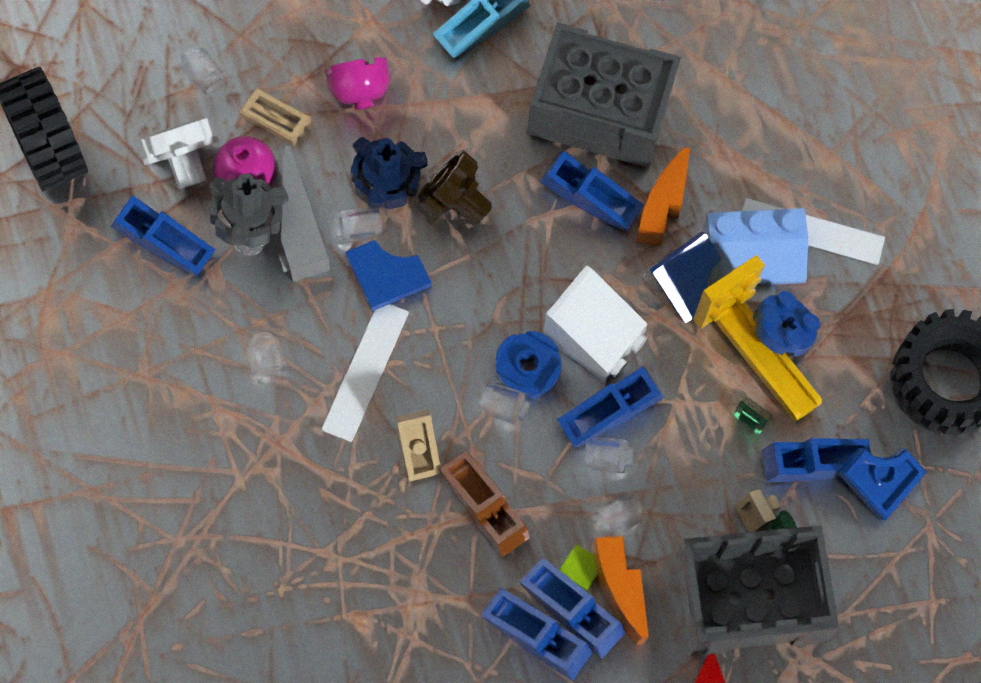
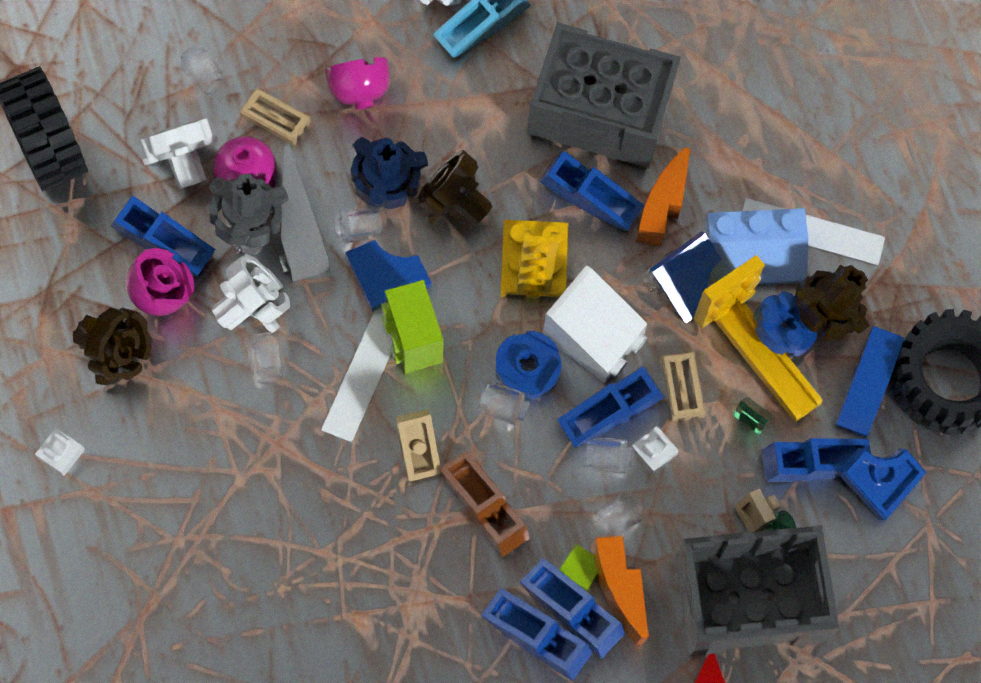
(59, 452): none -> white tile
(112, 342): none -> dark brown piece
(158, 282): none -> dark pink cylinder
(252, 292): none -> white piece
(412, 327): none -> lime brick
(534, 258): none -> yellow bracket
(654, 450): none -> white tile
(686, 412): none -> tan tile
(833, 301): none -> dark brown piece
(869, 381): none -> blue slope

